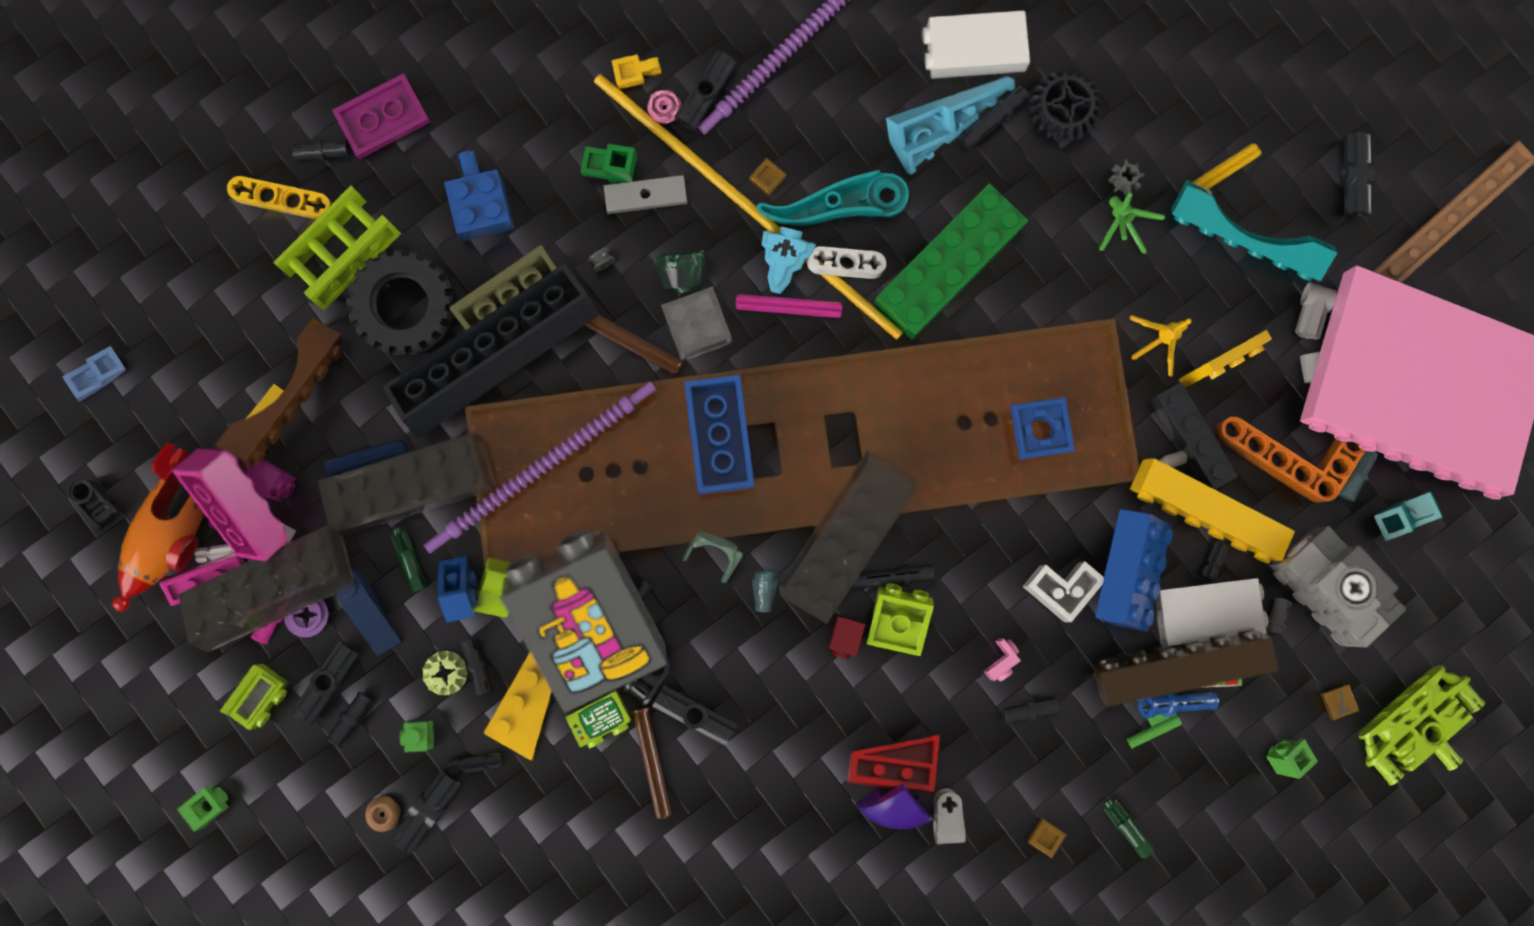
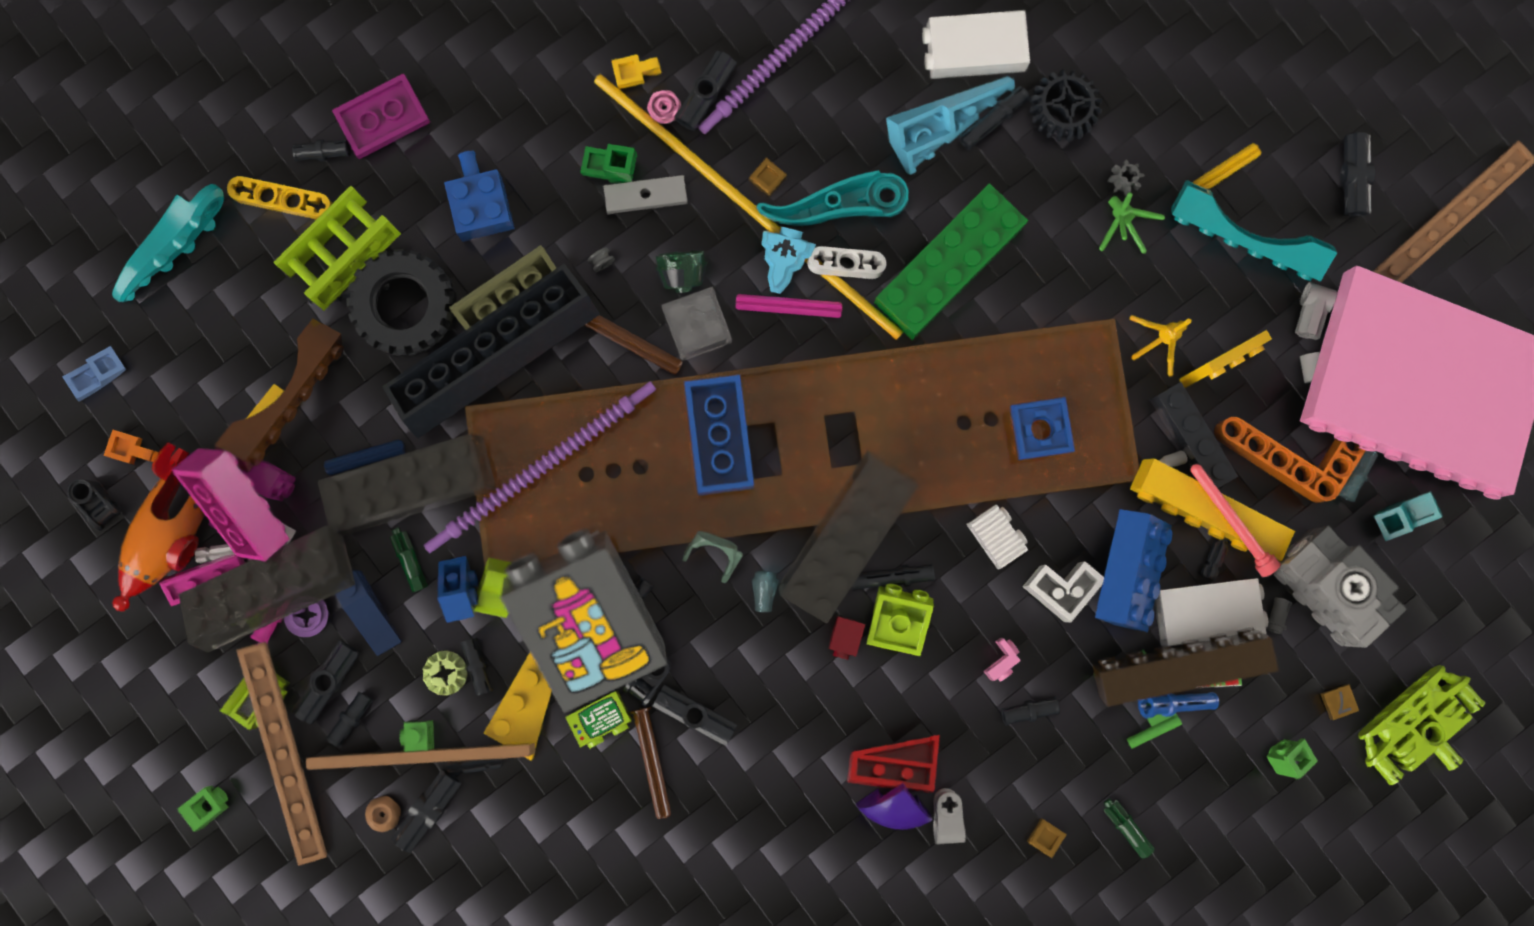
(127, 448): none -> orange plate
(169, 239): none -> teal animal
(282, 753): none -> medium nougat tile
(432, 755): none -> medium nougat tile
(998, 536): none -> white brick
(1265, 563): none -> coral piece

